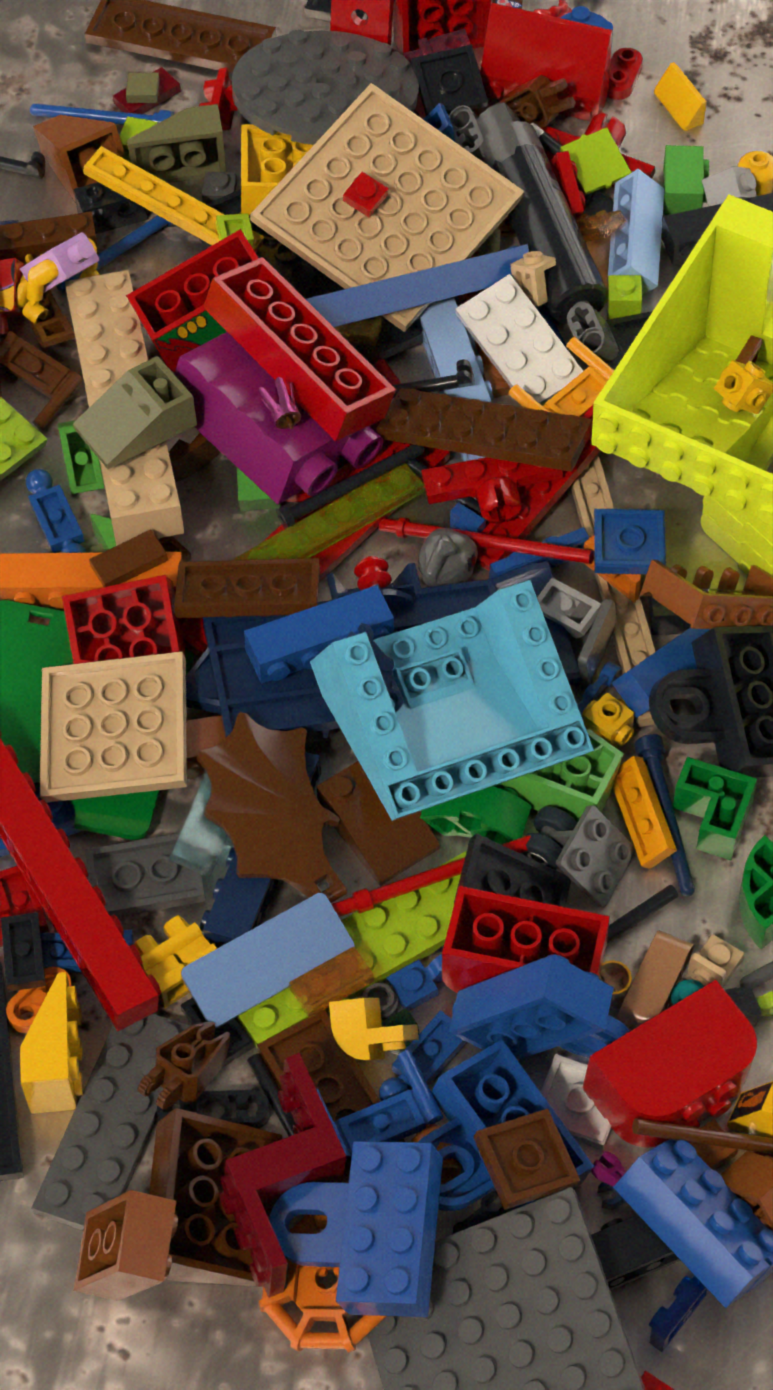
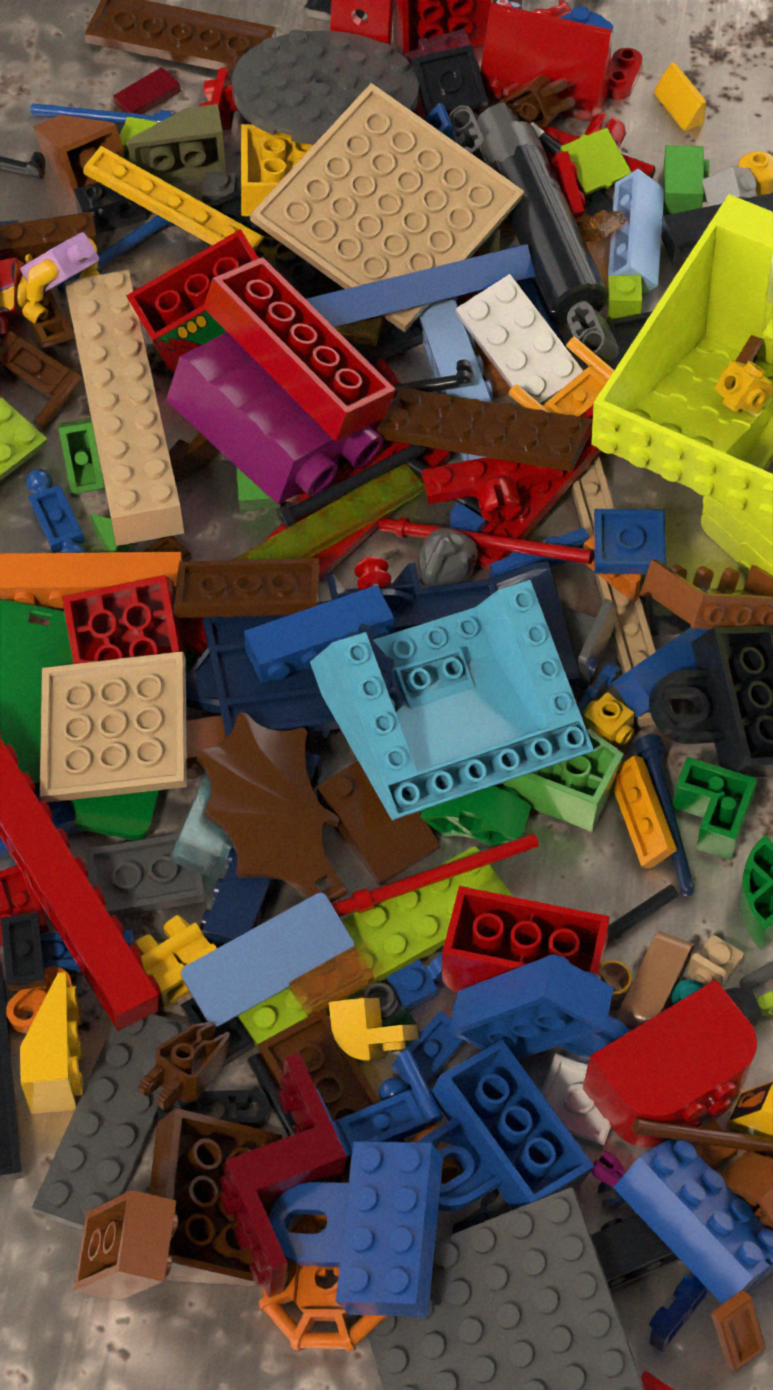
(128, 559): reddish brown tile -> none
(137, 413): olive slope -> none
(142, 88): olive tile -> none
(231, 223): lime tile -> none
(286, 413): flat silver piece -> none
(365, 194): red plate -> none
(509, 873): black plate -> none
(526, 1158): reddish brown plate -> none
(530, 275): tan bracket -> none
(568, 607): light grey slope -> none
(587, 851): dark grey plate -> none
(738, 1330): none -> dark orange tile

